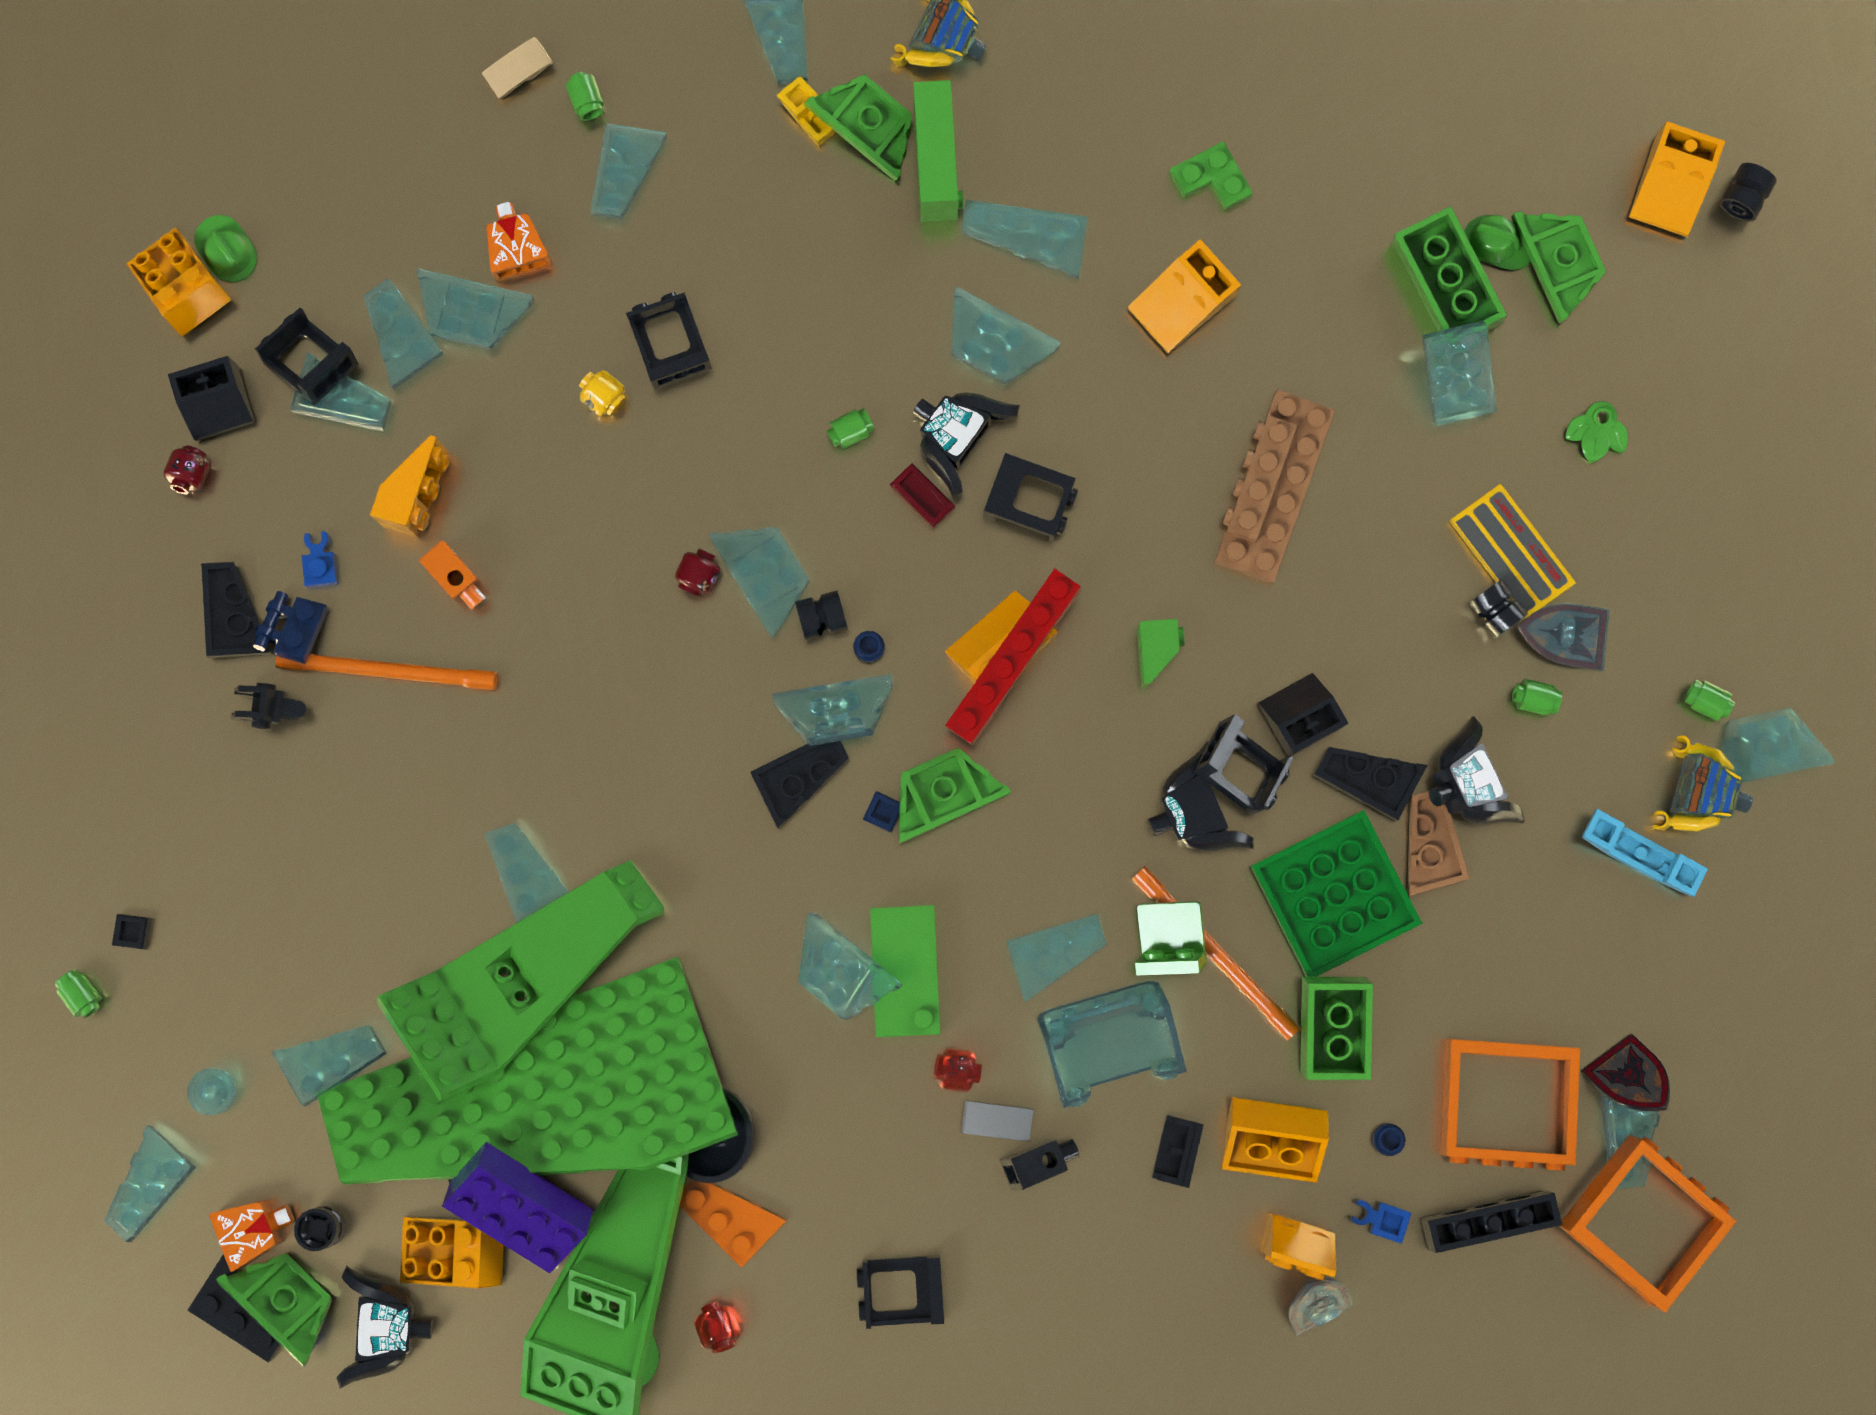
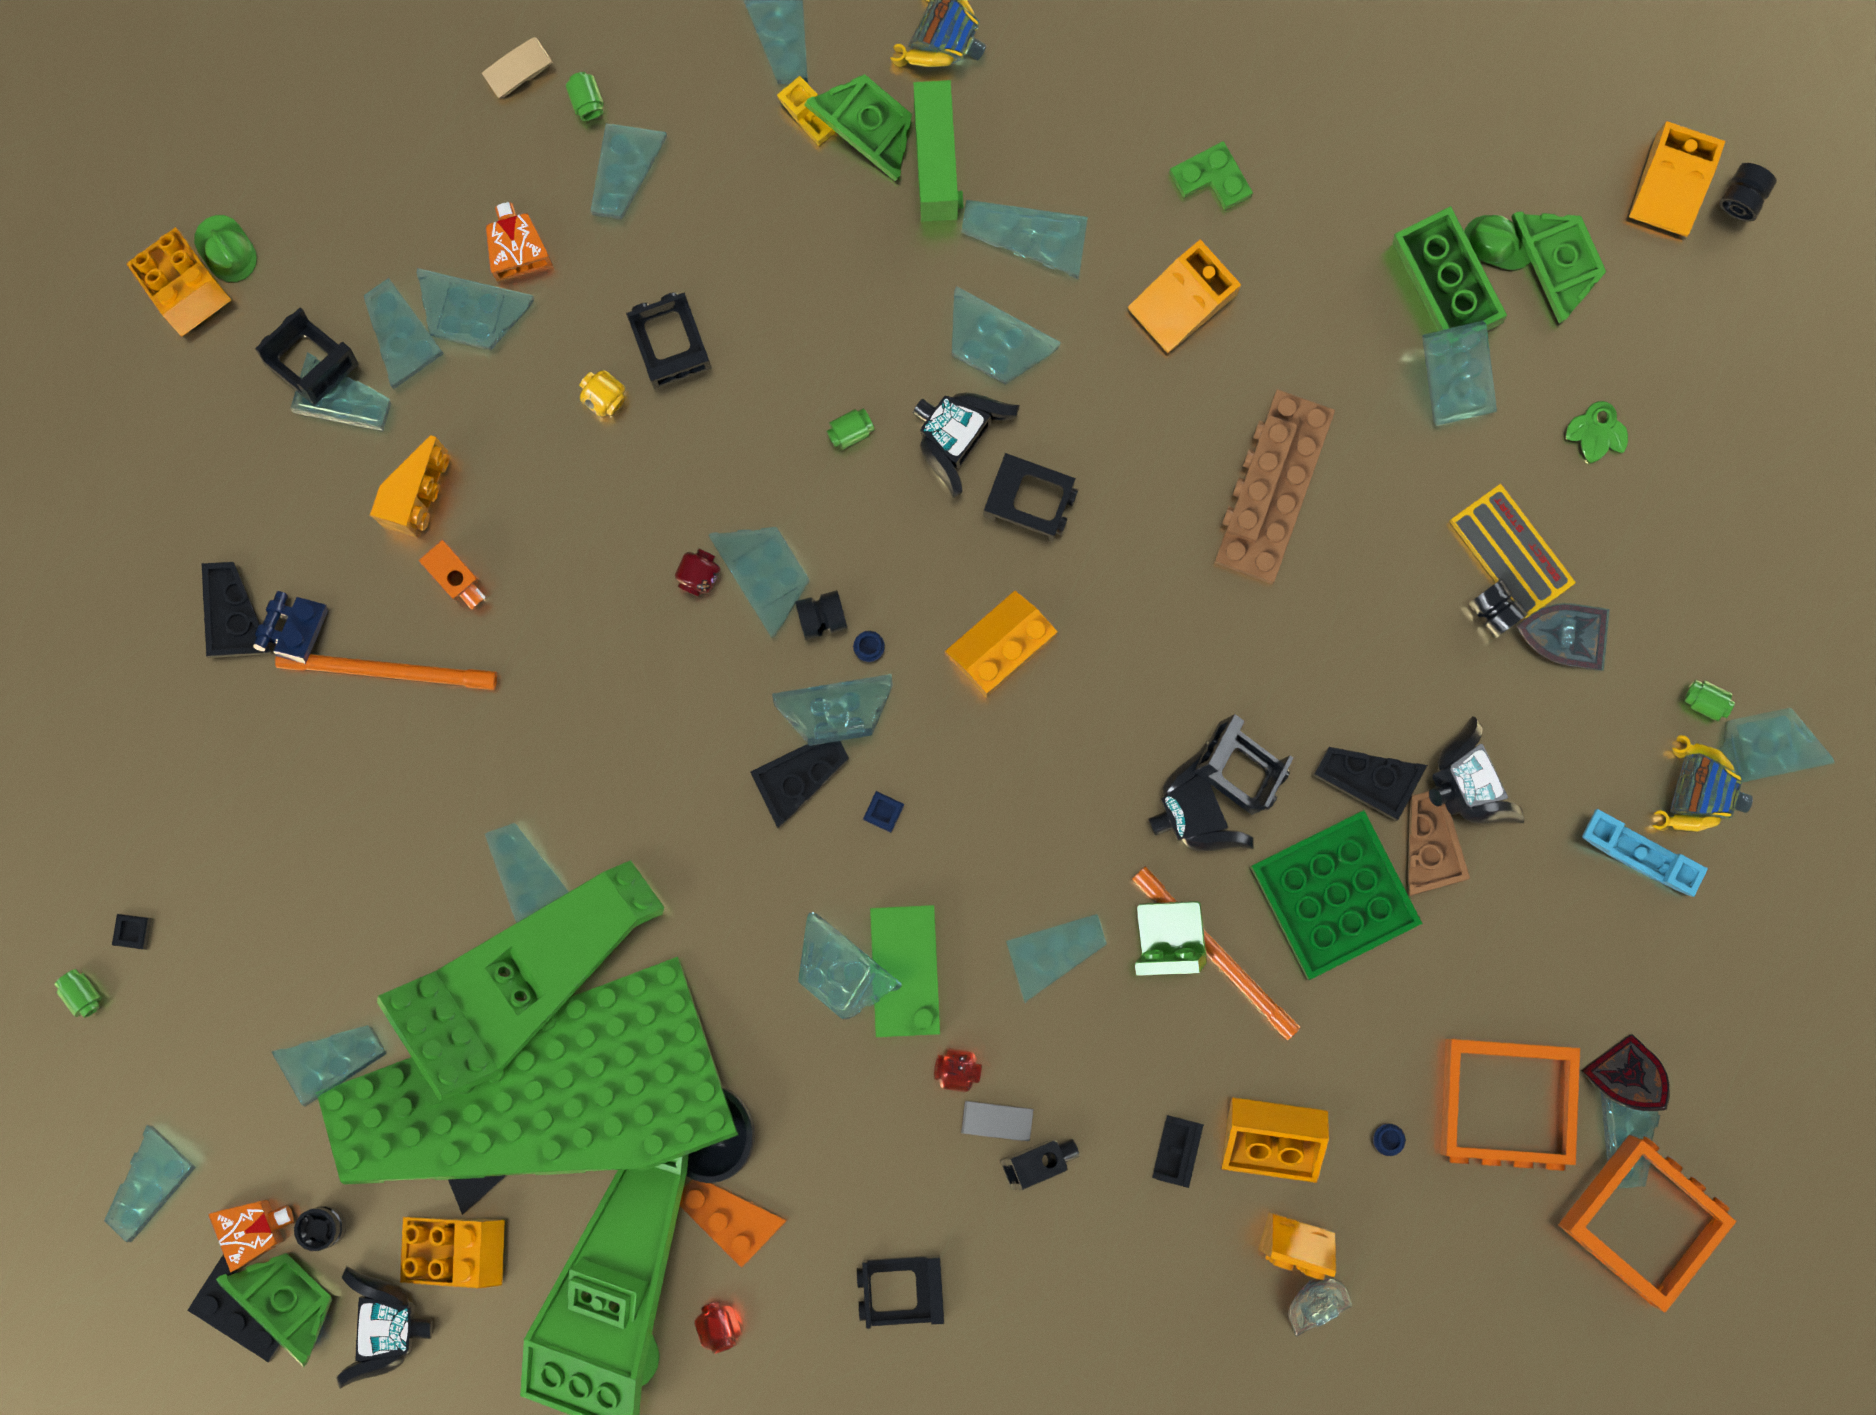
(186, 469): dark red head -> none
(211, 397): black slope -> none
(212, 1091): clear light blue plate -> none
(267, 706): black hinge -> none
(319, 565): blue plate -> none
(517, 1208): dark purple brick -> none
(922, 496): dark red tile -> none
(943, 791): bright green wing -> none
(1013, 656): red arch -> none
(1110, 1040): clear light blue windscreen -> none
(1158, 645): bright green slope -> none
(1302, 714): black slope -> none
(1336, 1028): bright green brick -> none
(1385, 1220): blue plate -> none
(1491, 1221): black brick -> none
(1537, 697): bright green brick -> none

